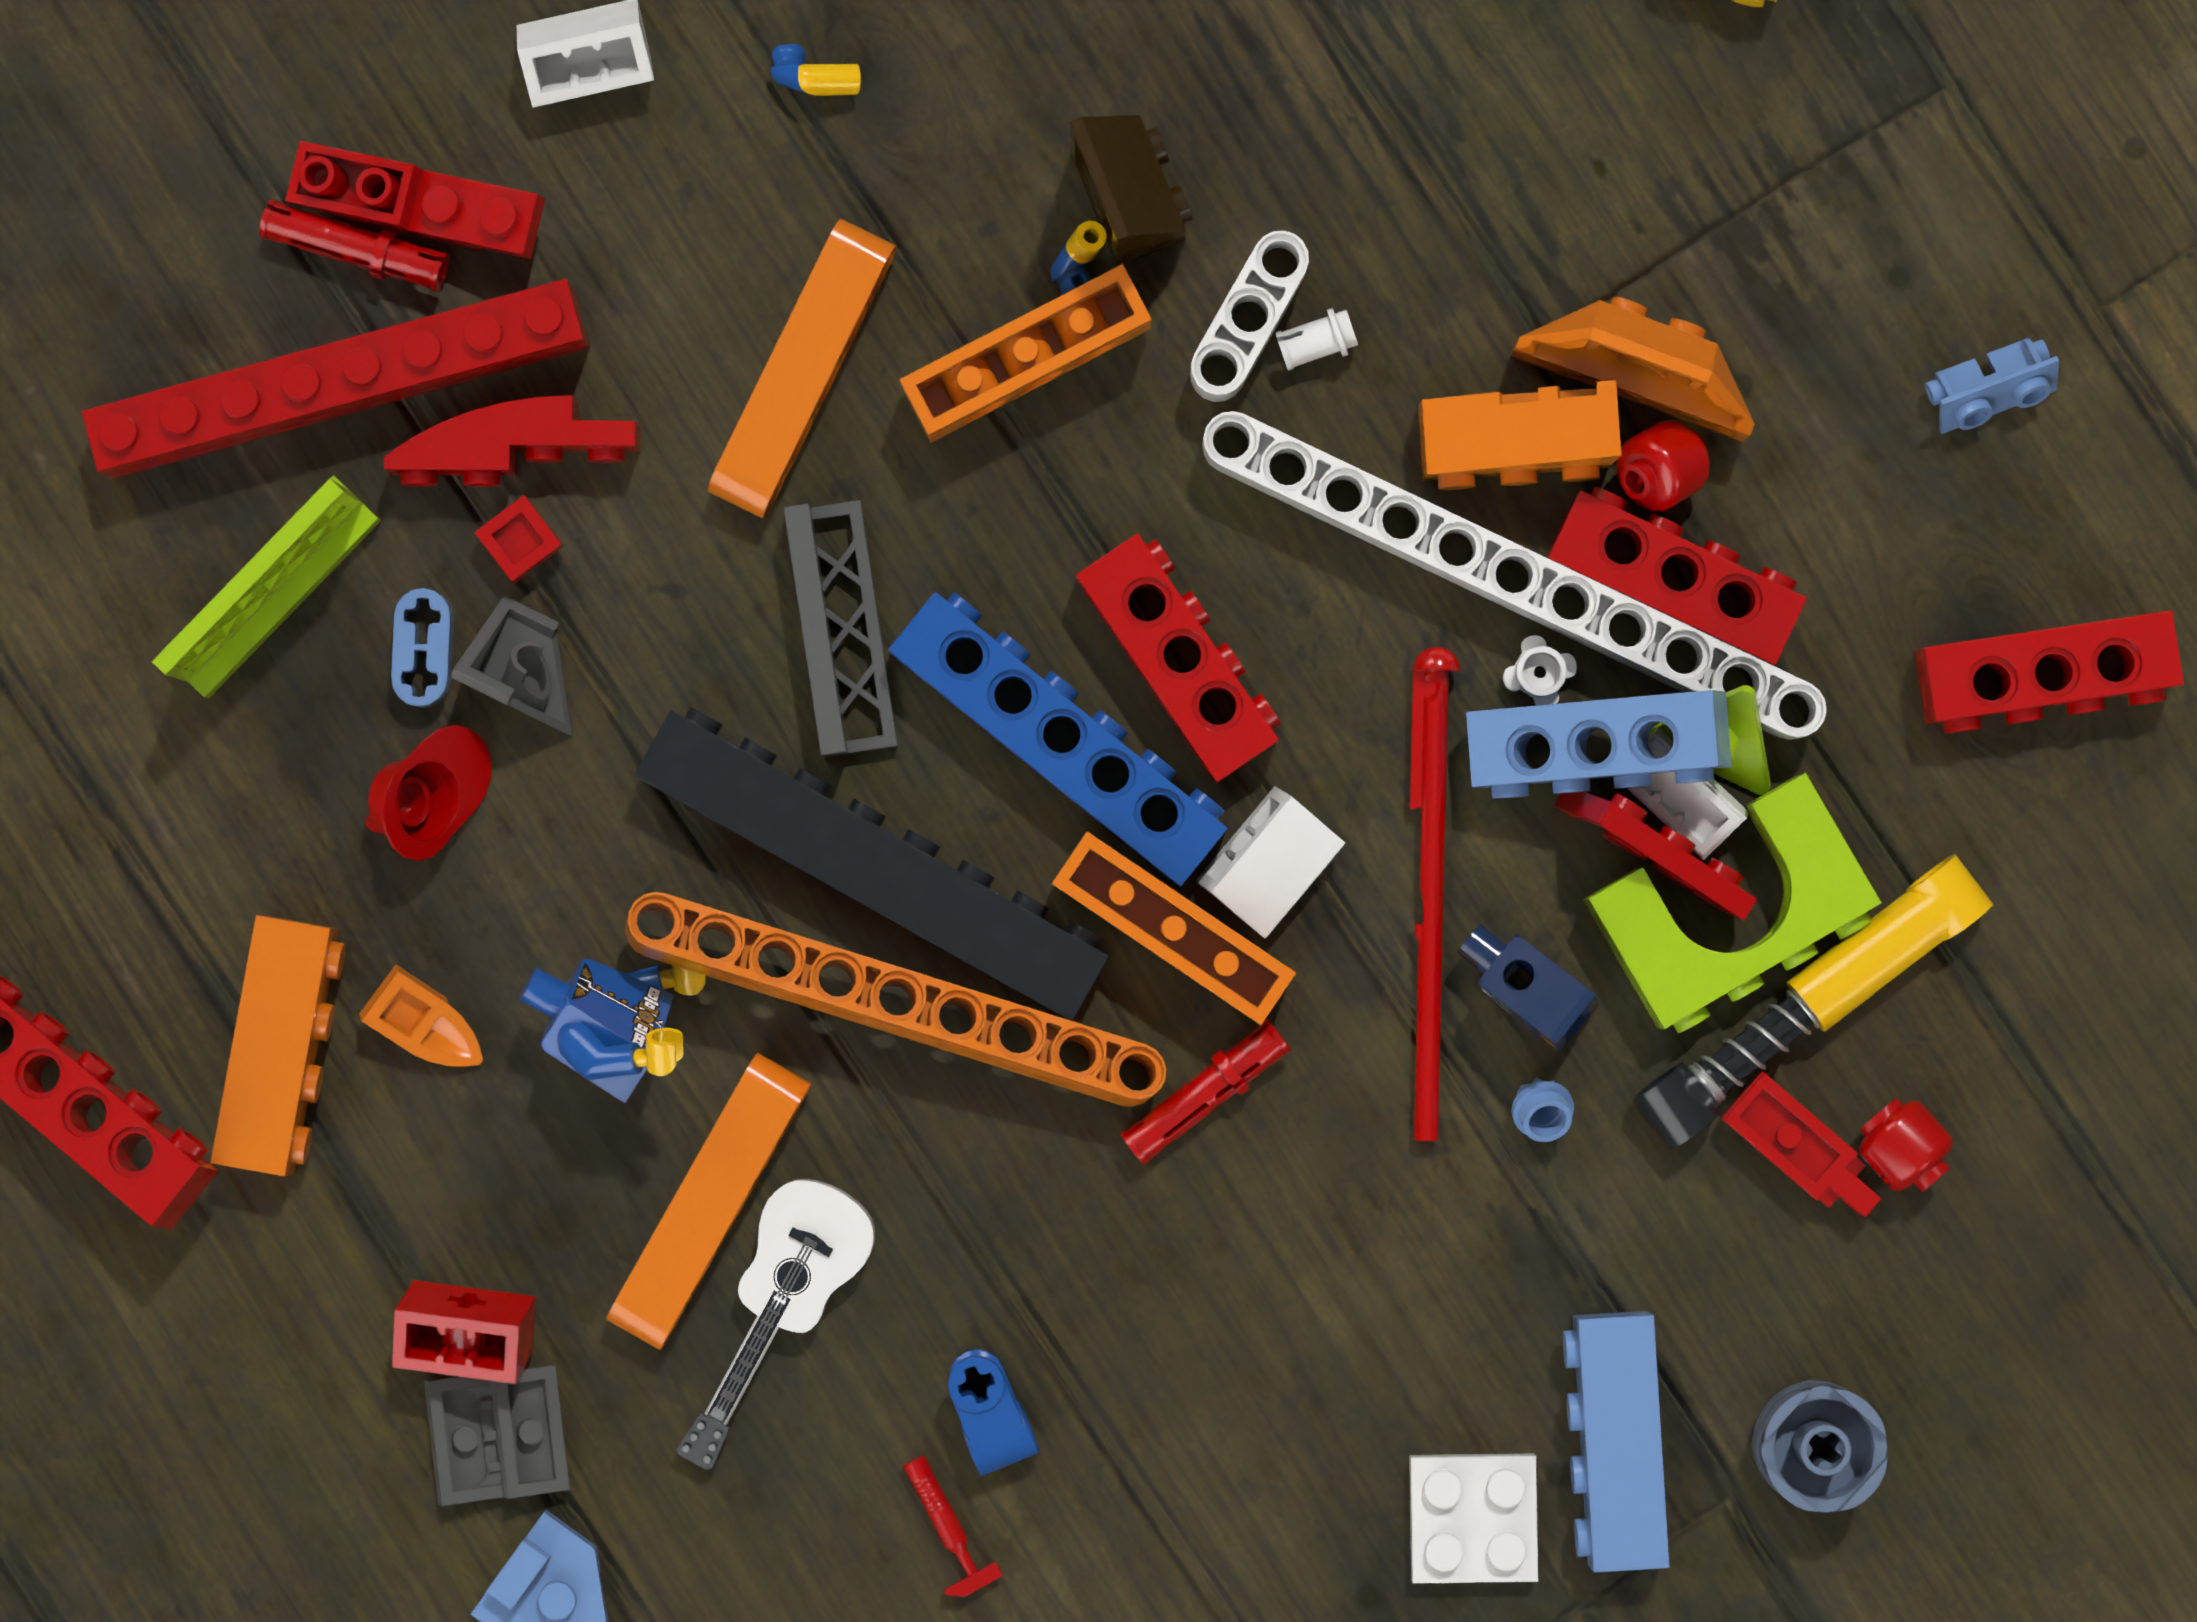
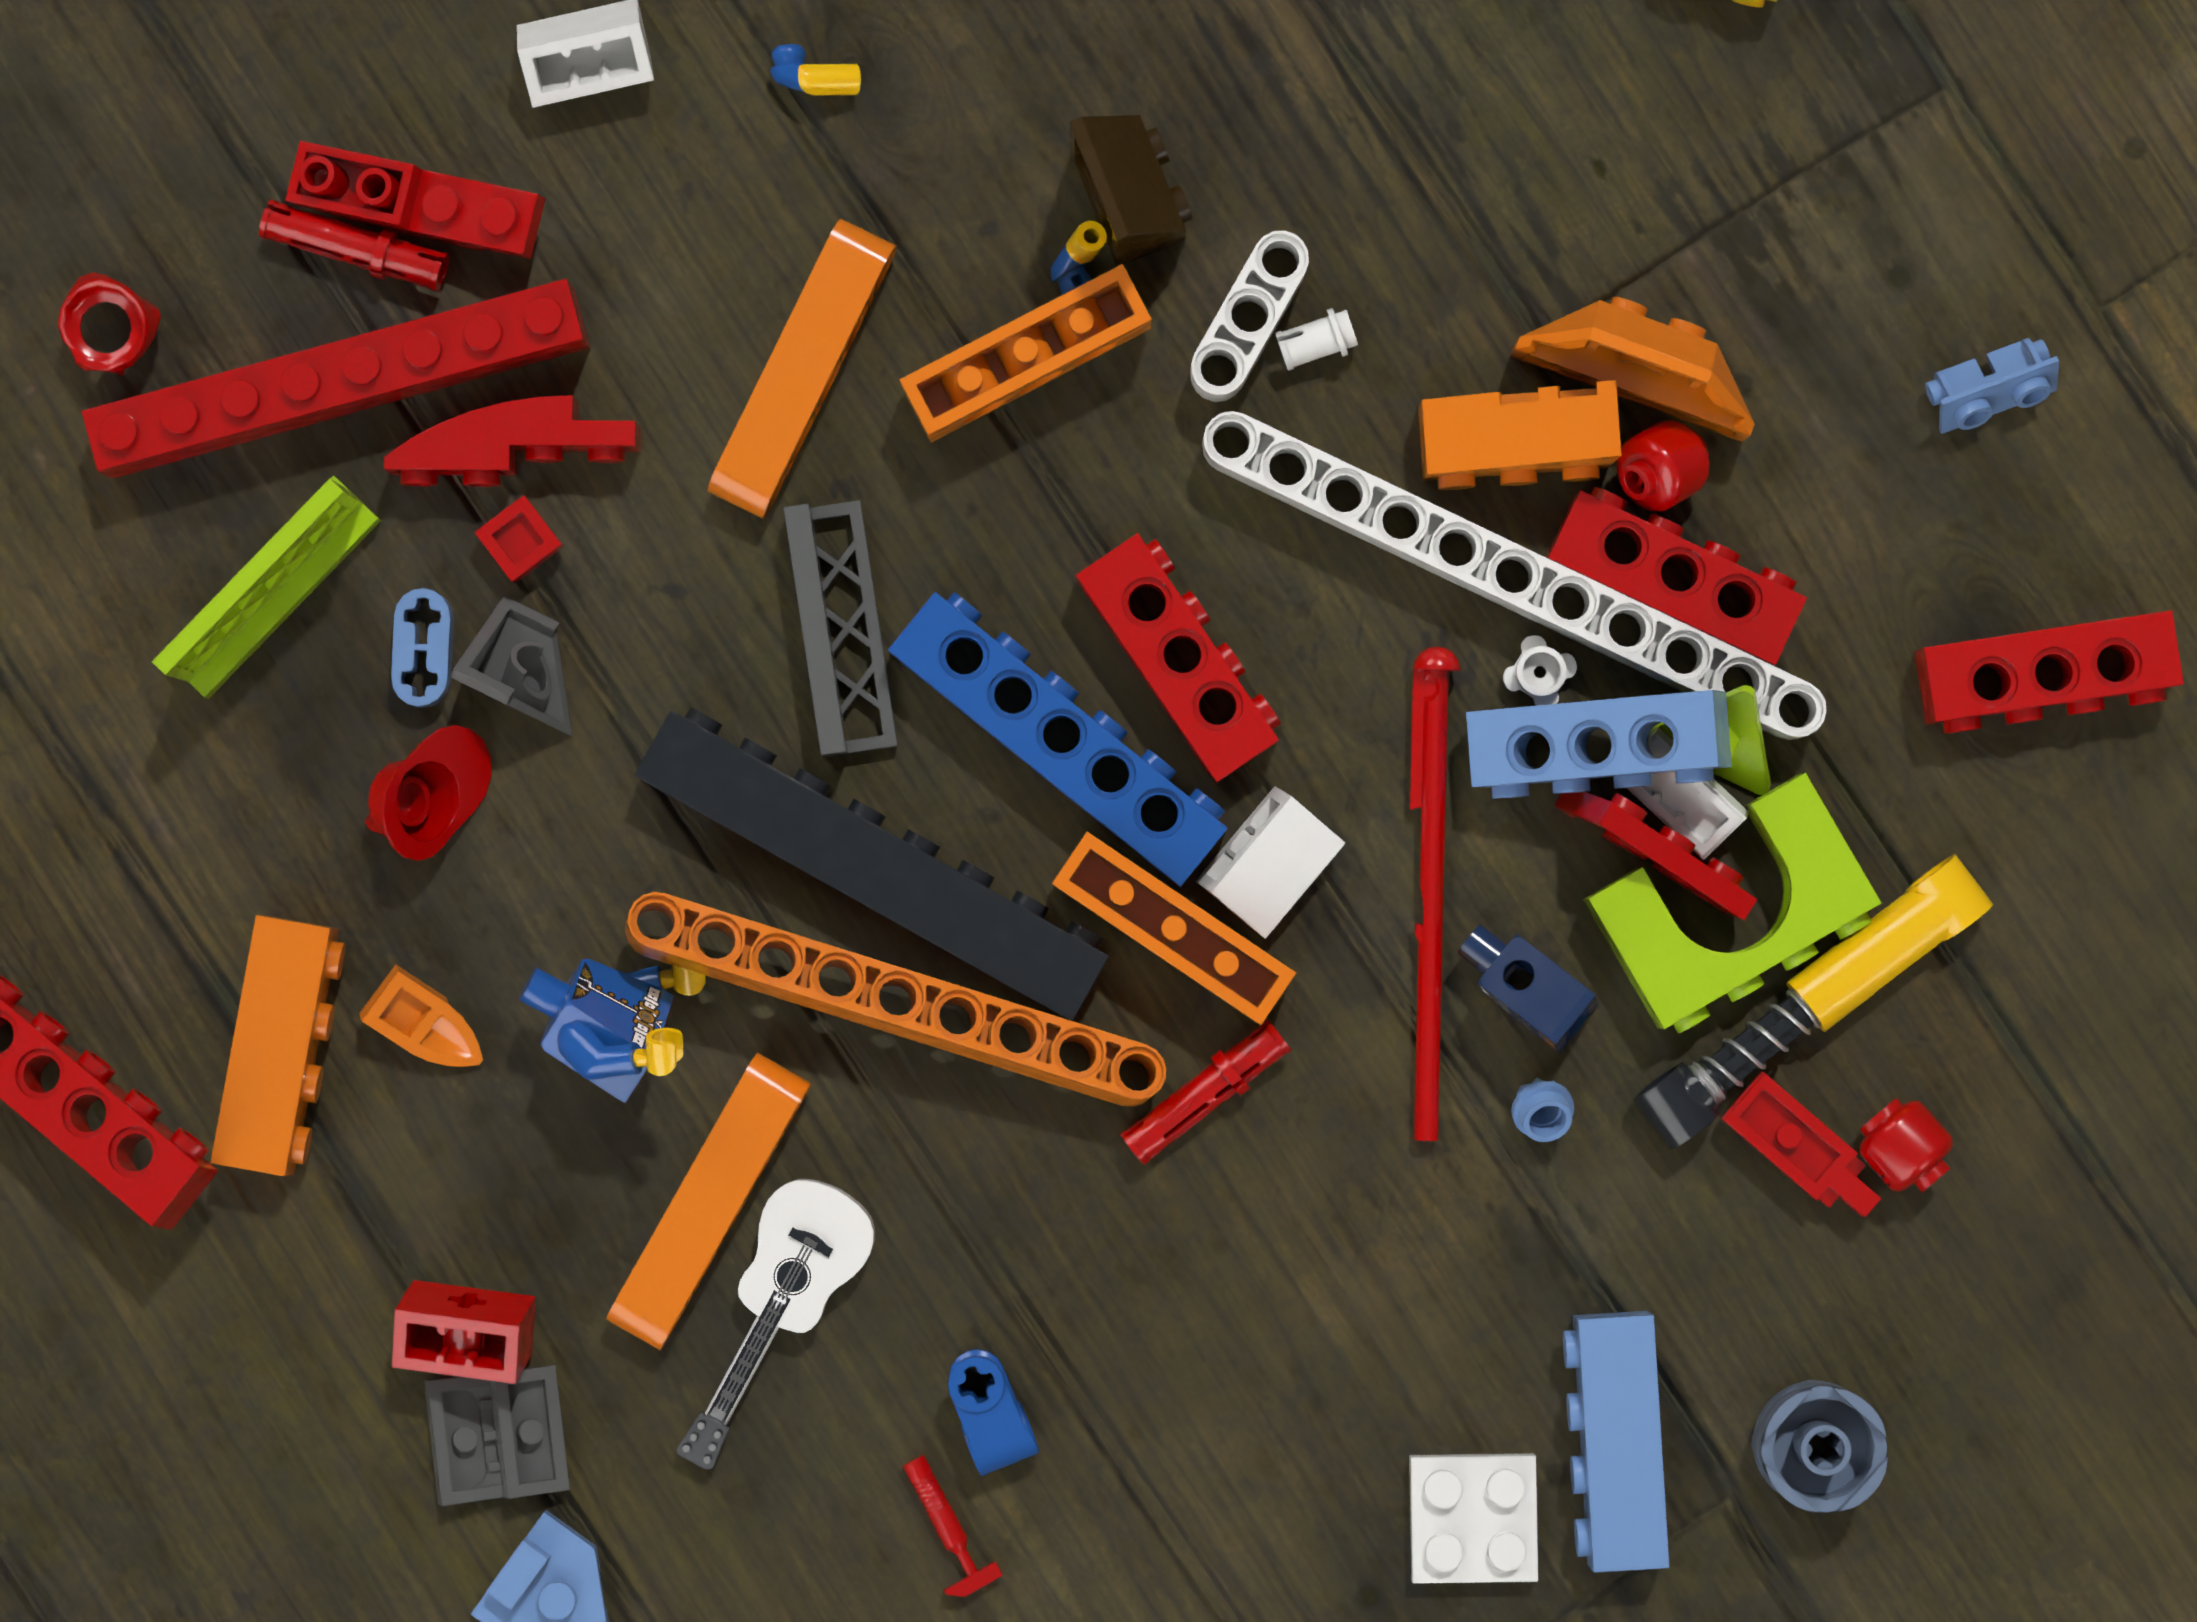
(101, 288): none -> red piece

